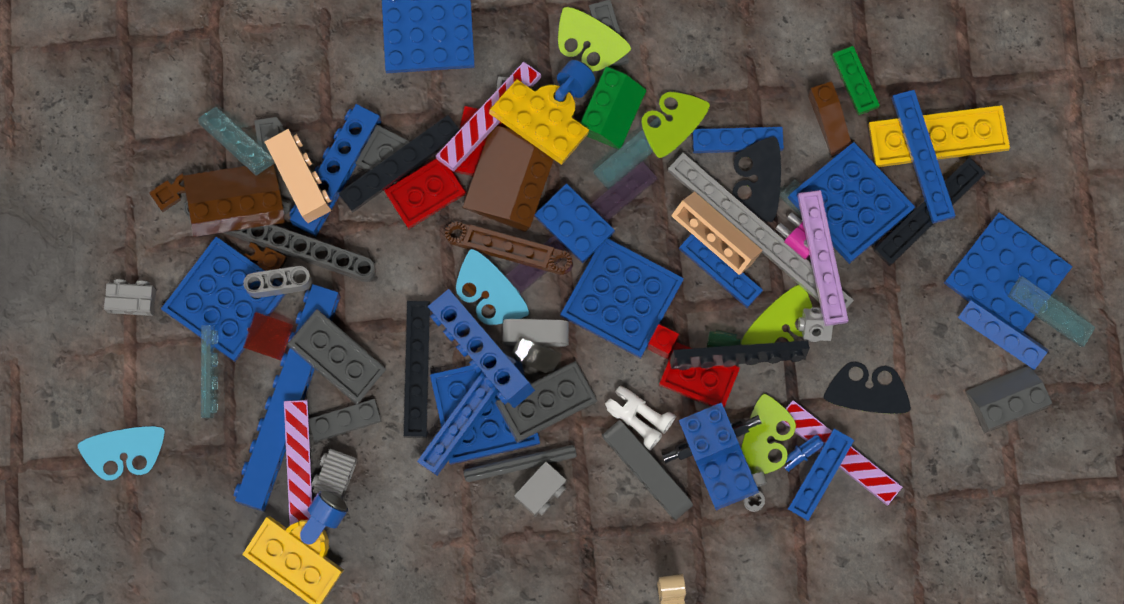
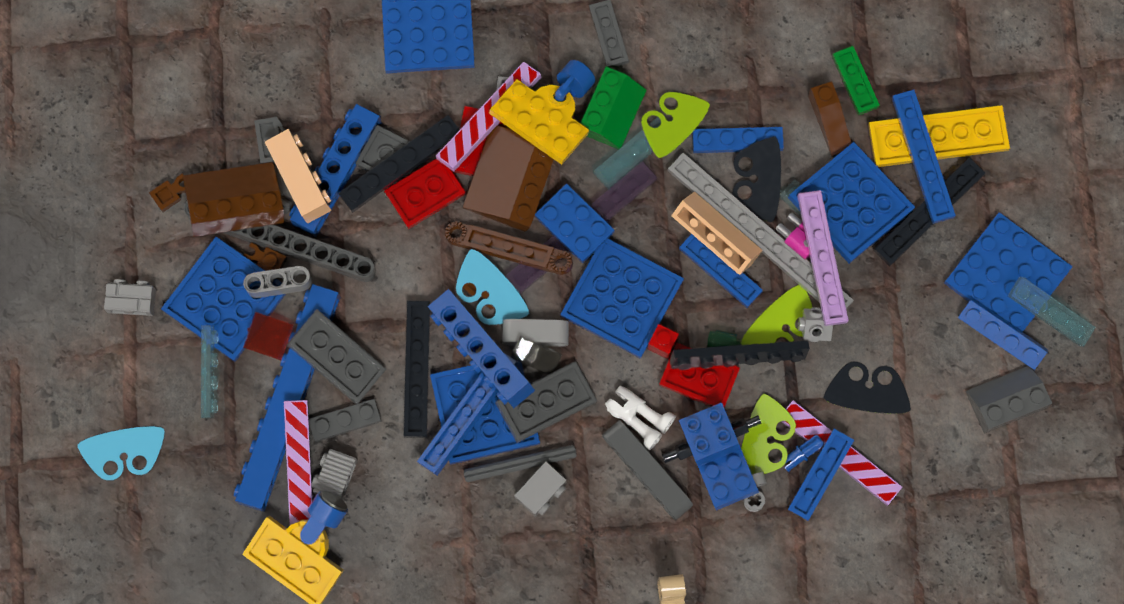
(236, 141): clear light blue plate -> none
(586, 28): lime piece -> none

